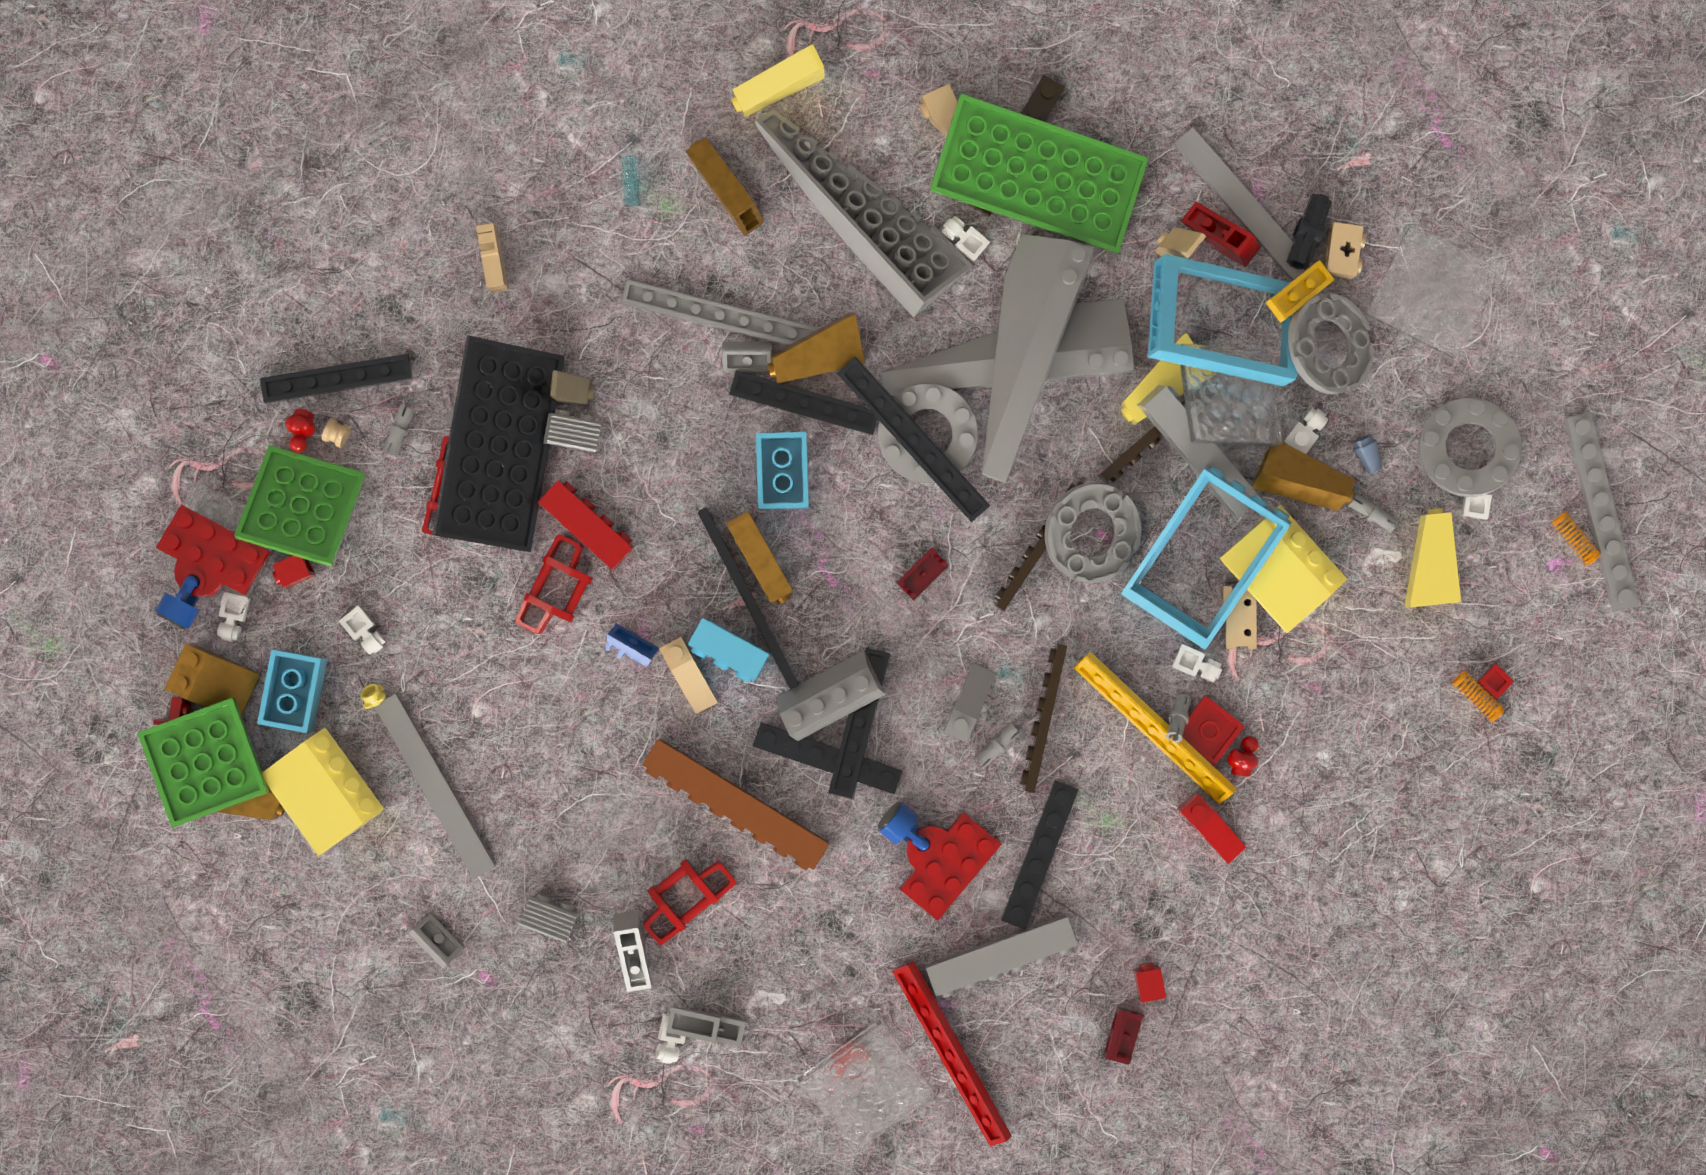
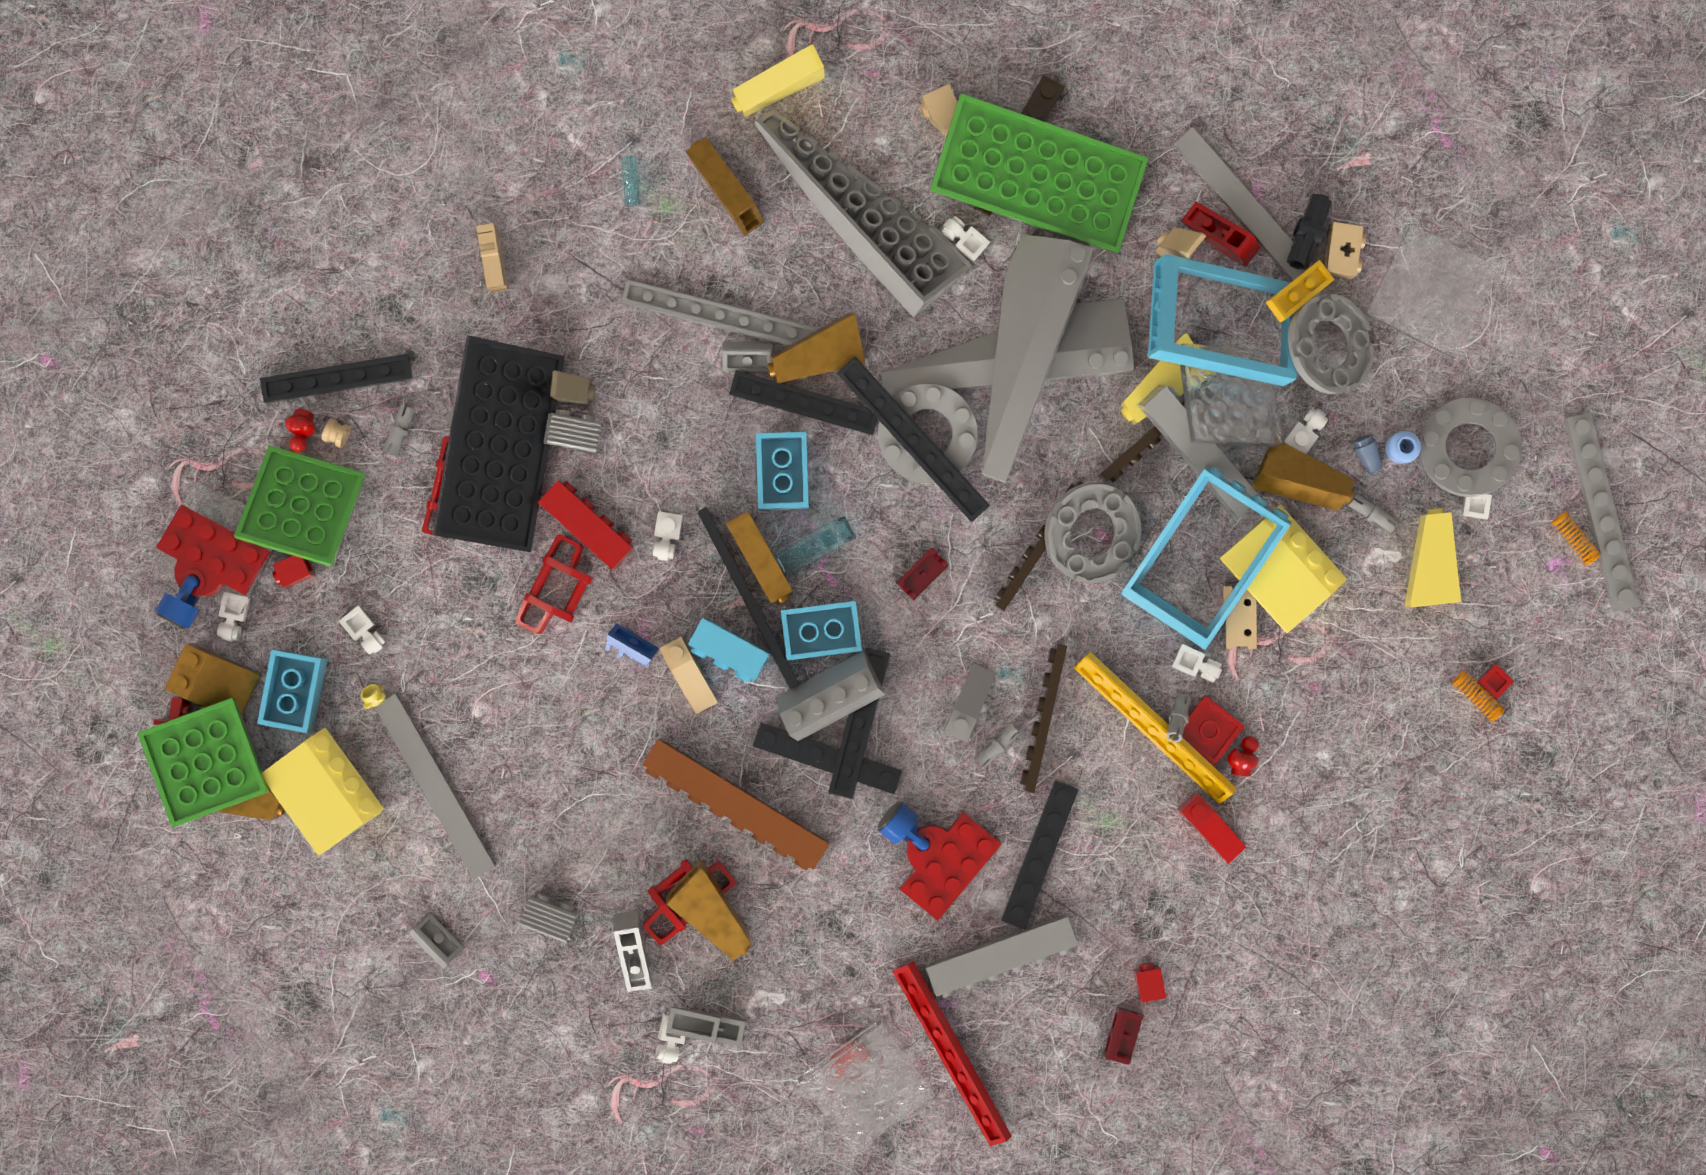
(667, 527): none -> white plate
(708, 910): none -> pearl gold slope
(815, 545): none -> clear light blue slope
(821, 630): none -> medium azure brick
(1411, 446): none -> light blue head

